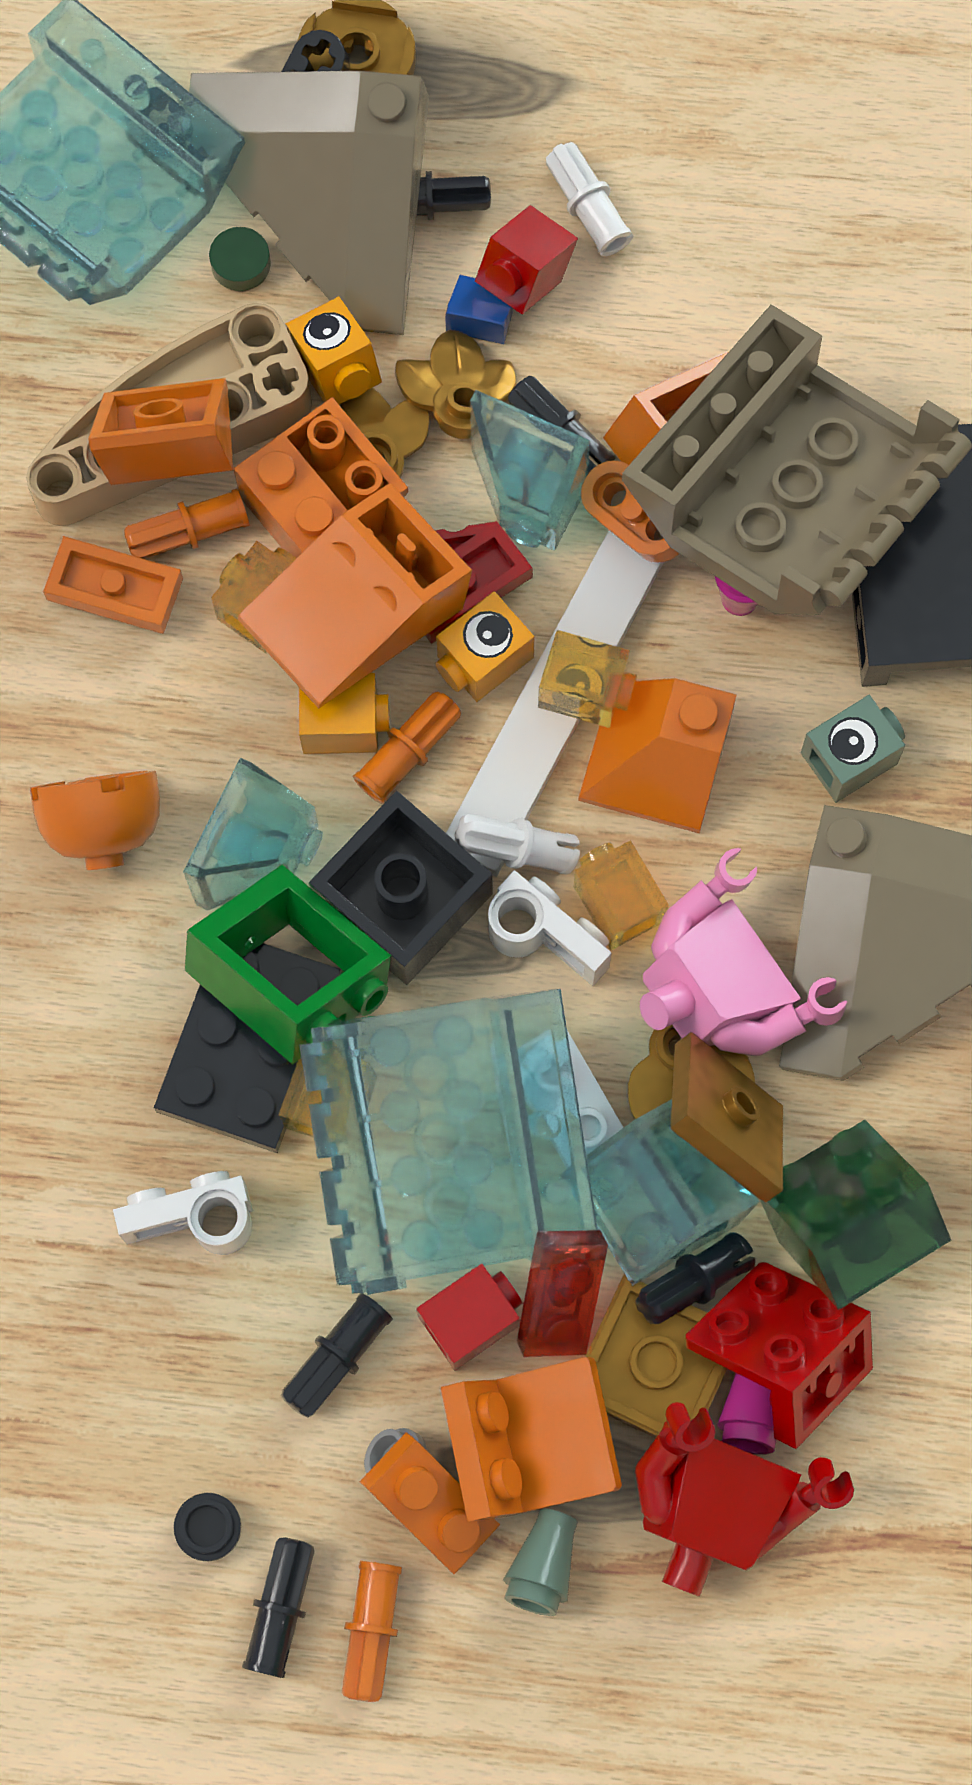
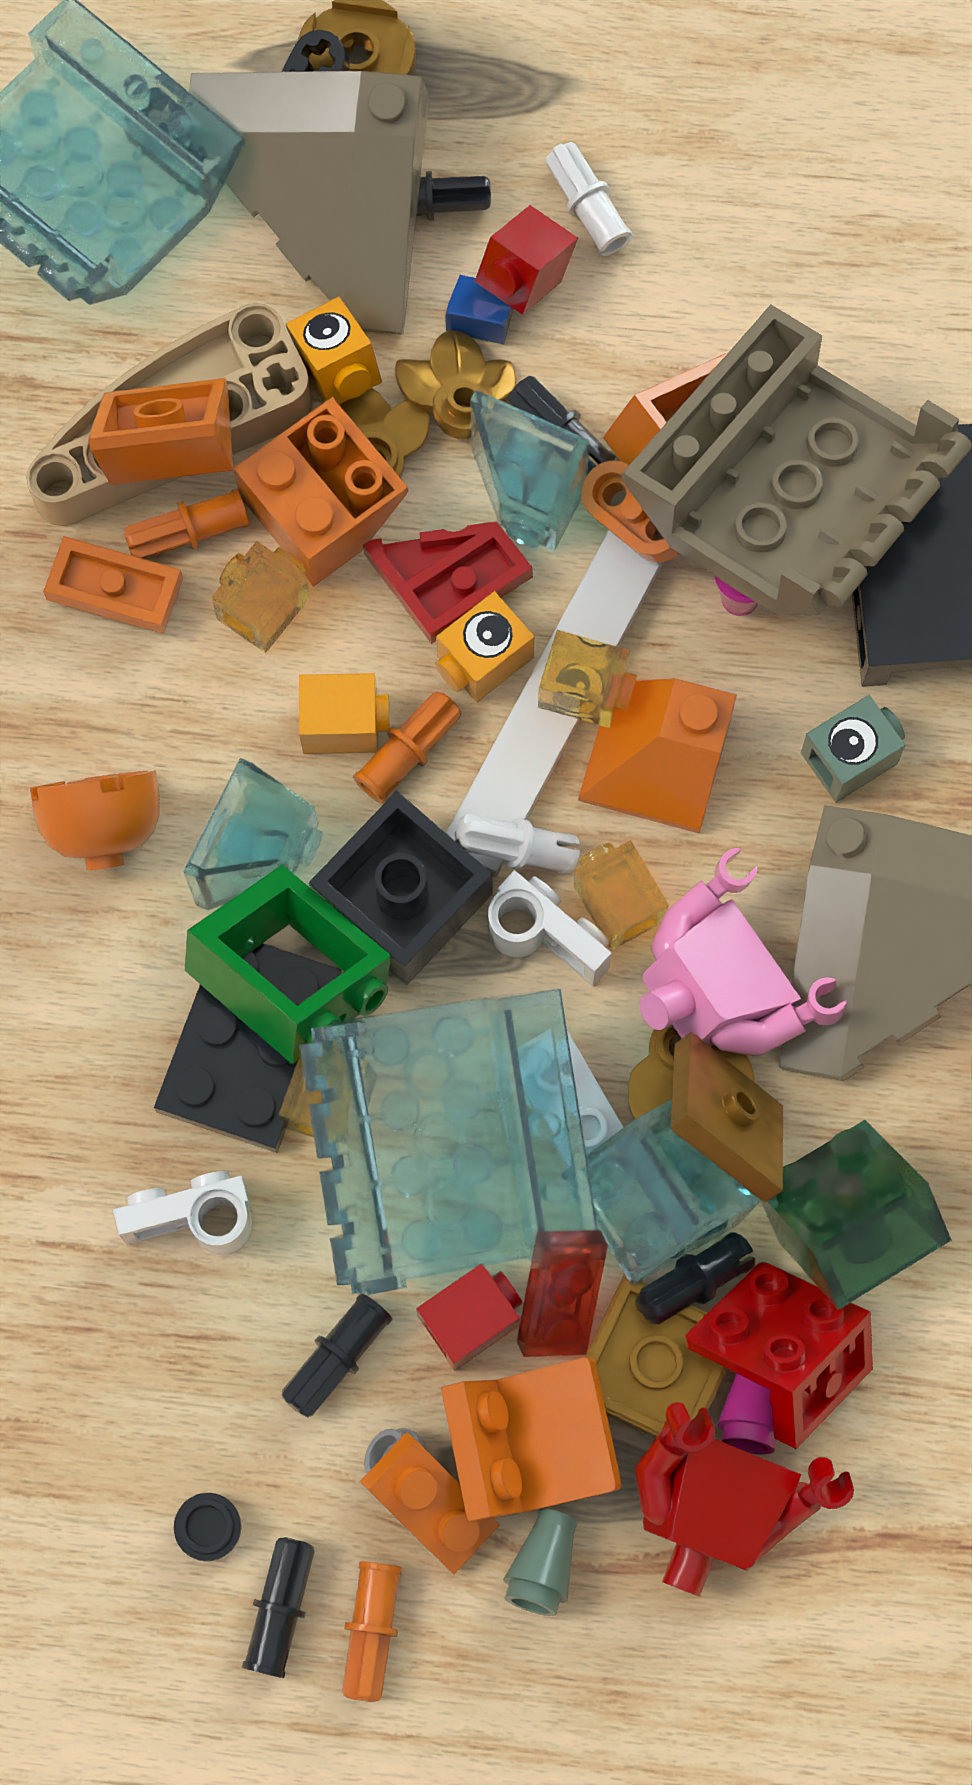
(239, 258): dark green tile -> none
(358, 596): orange slope -> none

